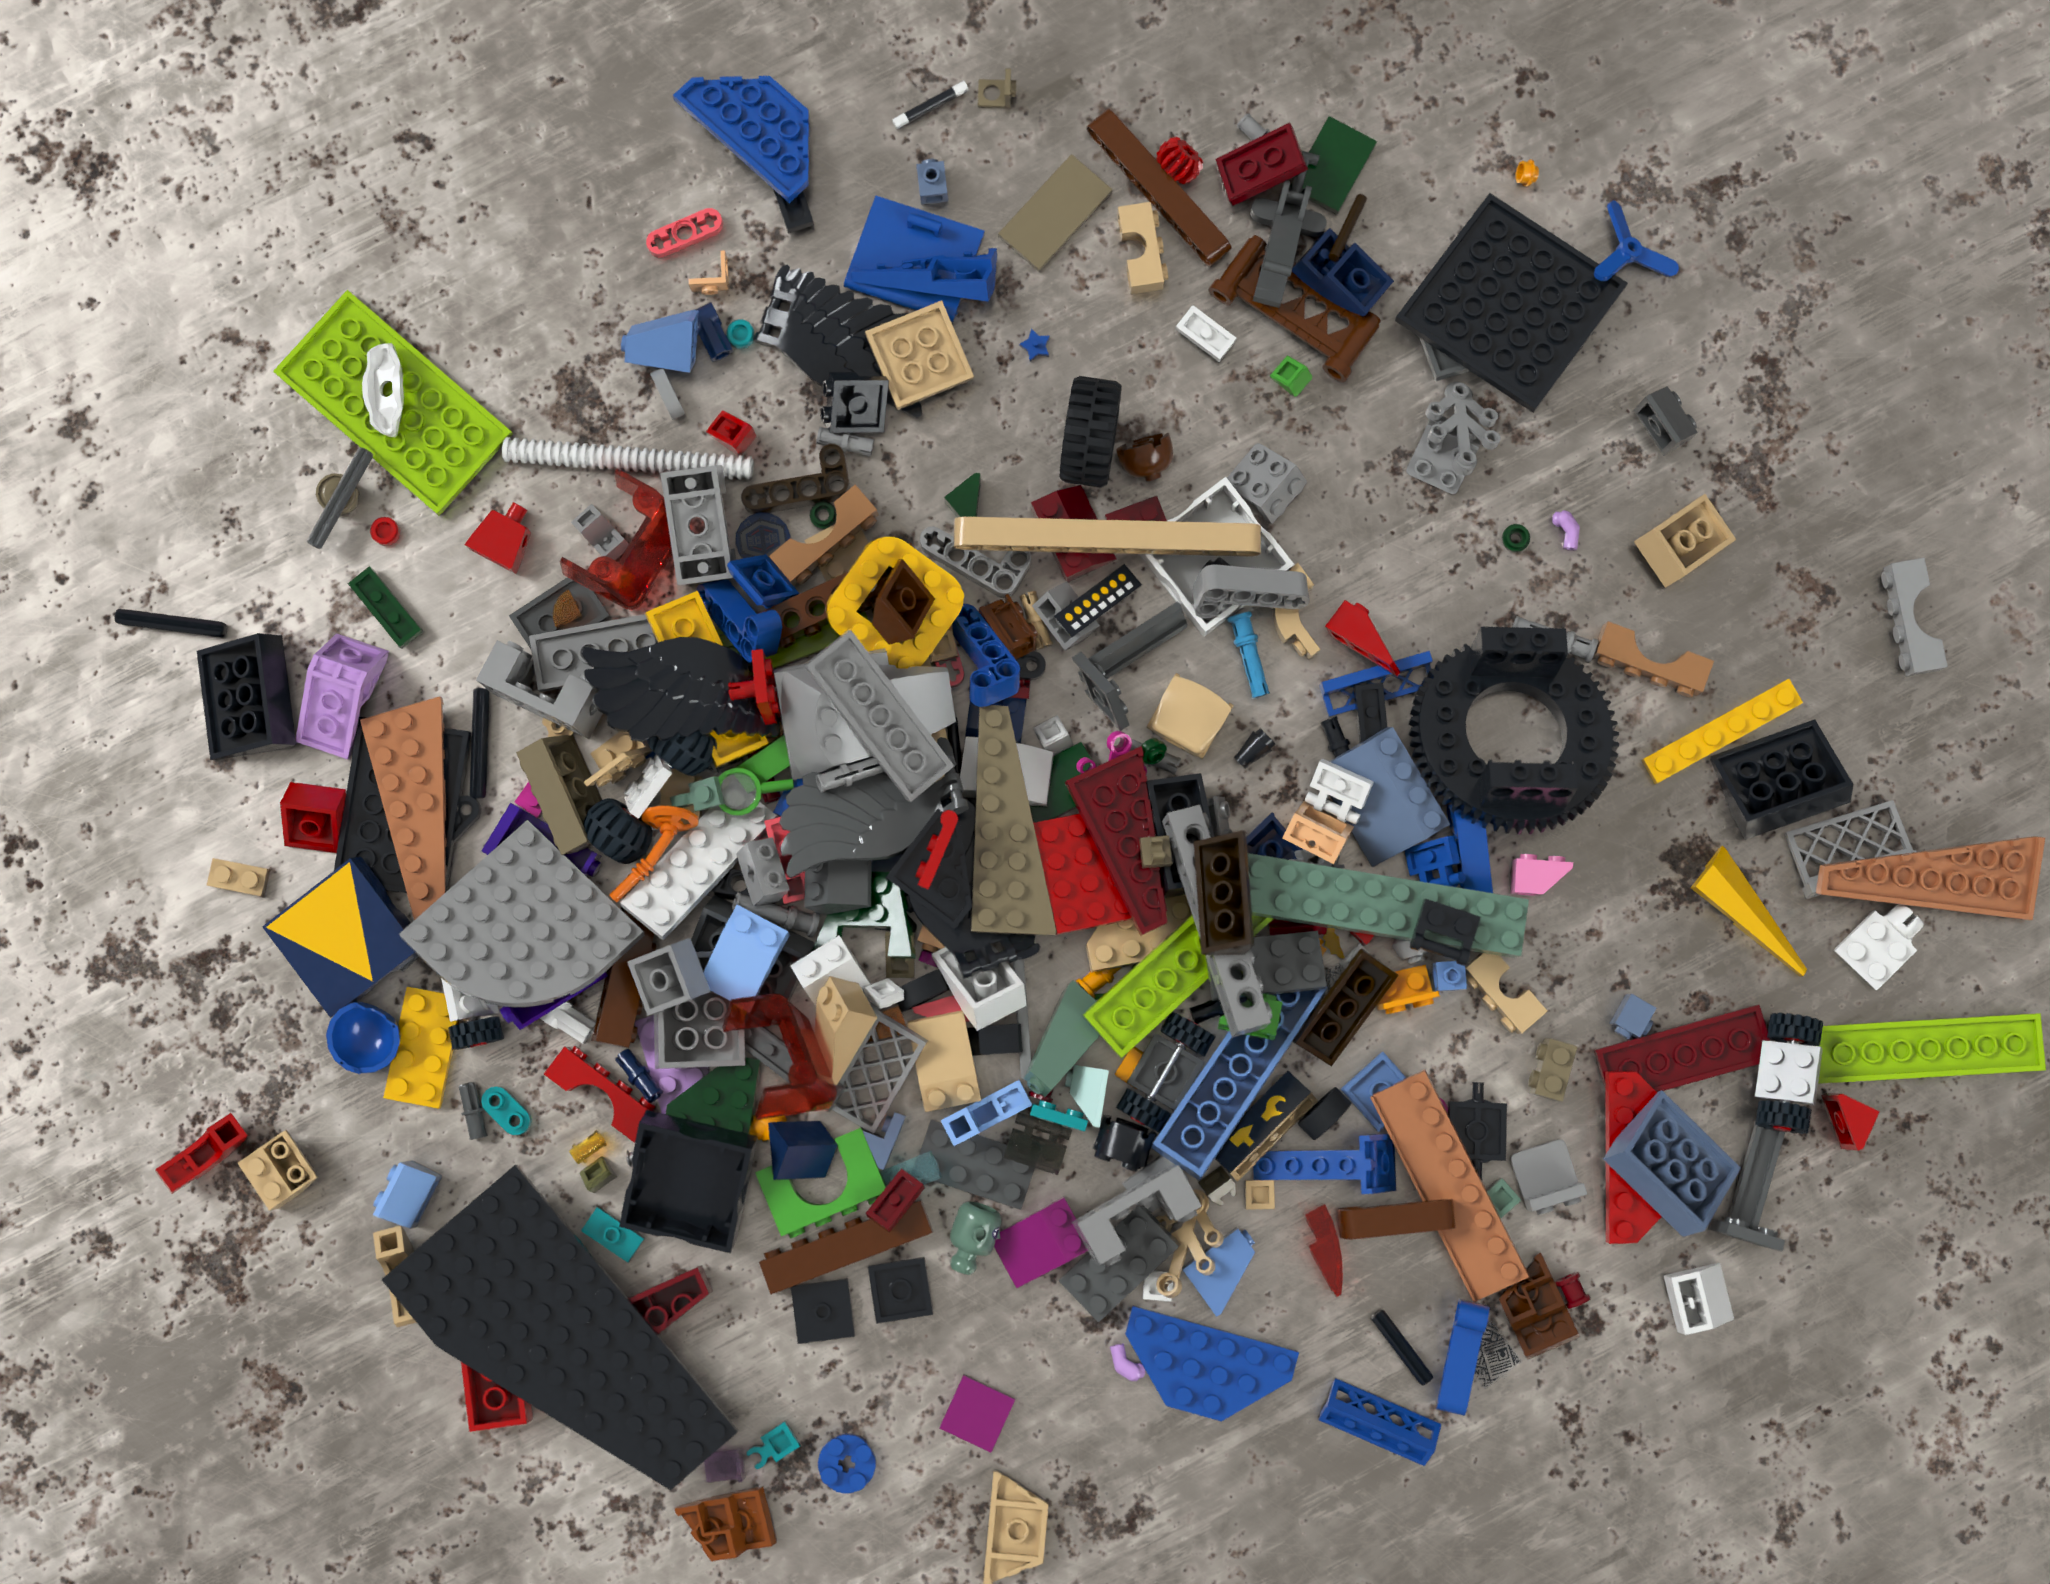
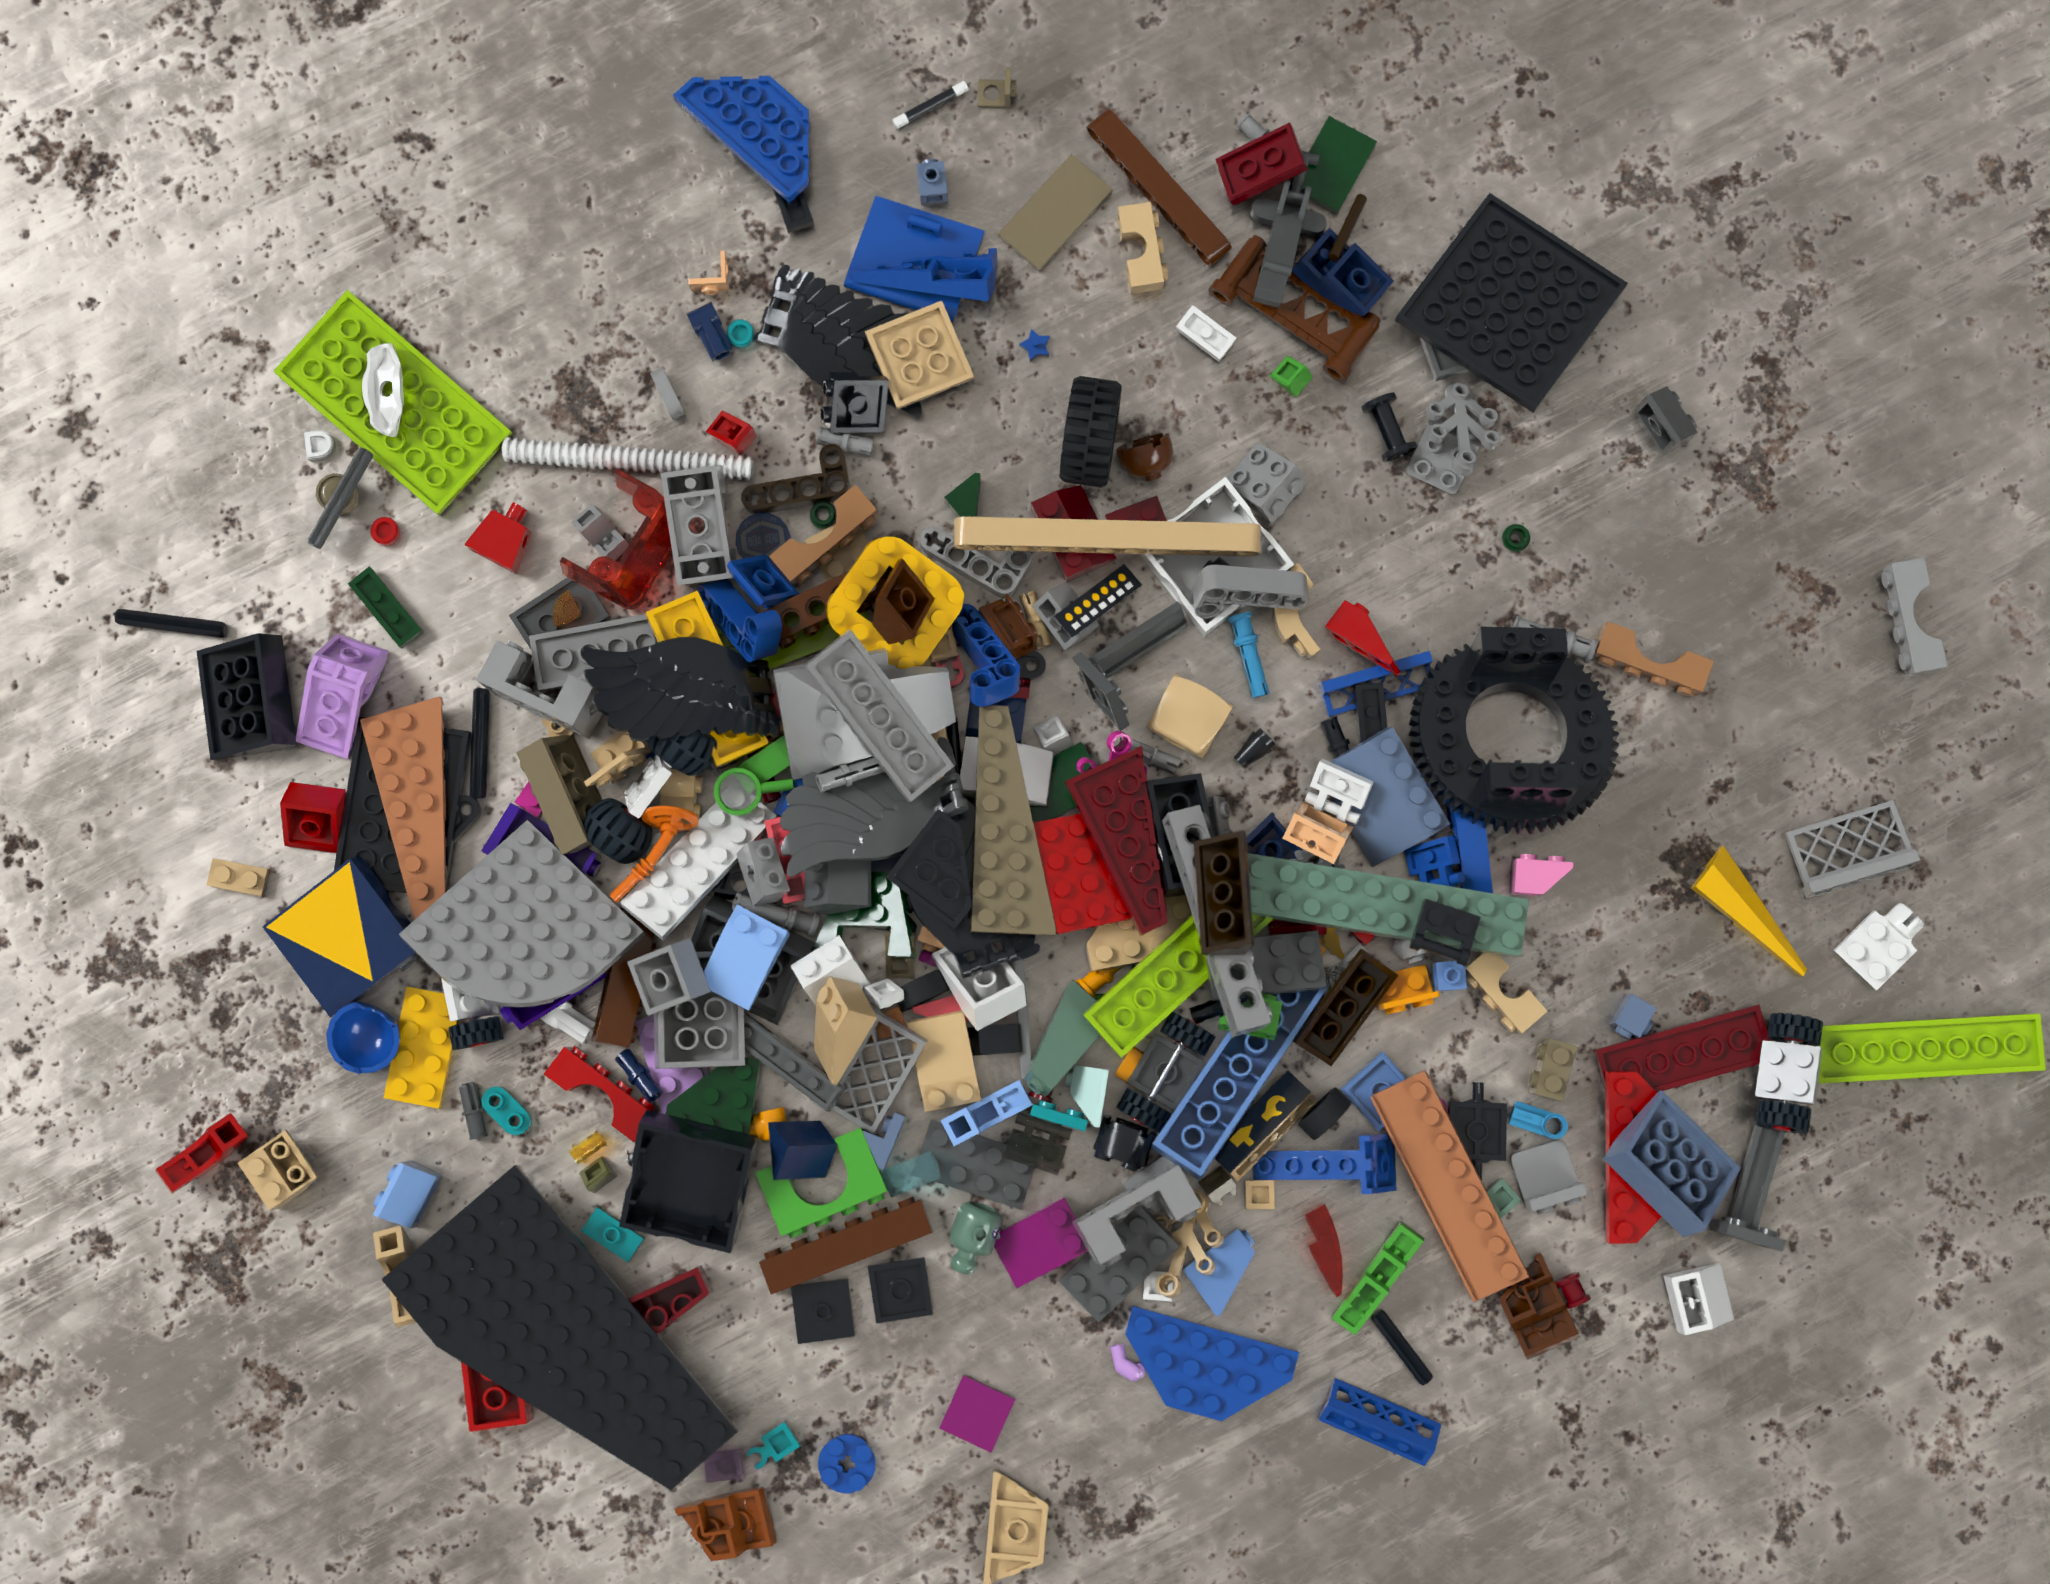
(318, 445): none -> white tile
(663, 342): medium blue slope -> none
(669, 248): coral beam -> none
(702, 795): sand green plate -> none
(760, 687): red plate -> none
(809, 1077): clear red windscreen -> none
(895, 1200): dark red plate -> none
(937, 848): red plate -> none
(1153, 751): dark green plate -> none
(1155, 851): dark tan tile -> none
(1179, 160): red gear -> none
(1378, 1278): none -> bright green slope
(1389, 427): none -> black hose
(1396, 1219): reddish brown beam -> none
(1462, 1356): blue beam -> none
(1494, 1357): clear piece -> none
(1527, 173): light orange plate -> none
(1535, 1120): none -> dark azure piece
(1570, 526): lavender arm -> none
(1631, 251): blue piece -> none
(1685, 540): tan slope -> none
(1722, 731): yellow plate -> none
(1781, 779): black slope -> none
(1850, 1120): red slope -> none
(1973, 878): nougat wing -> none

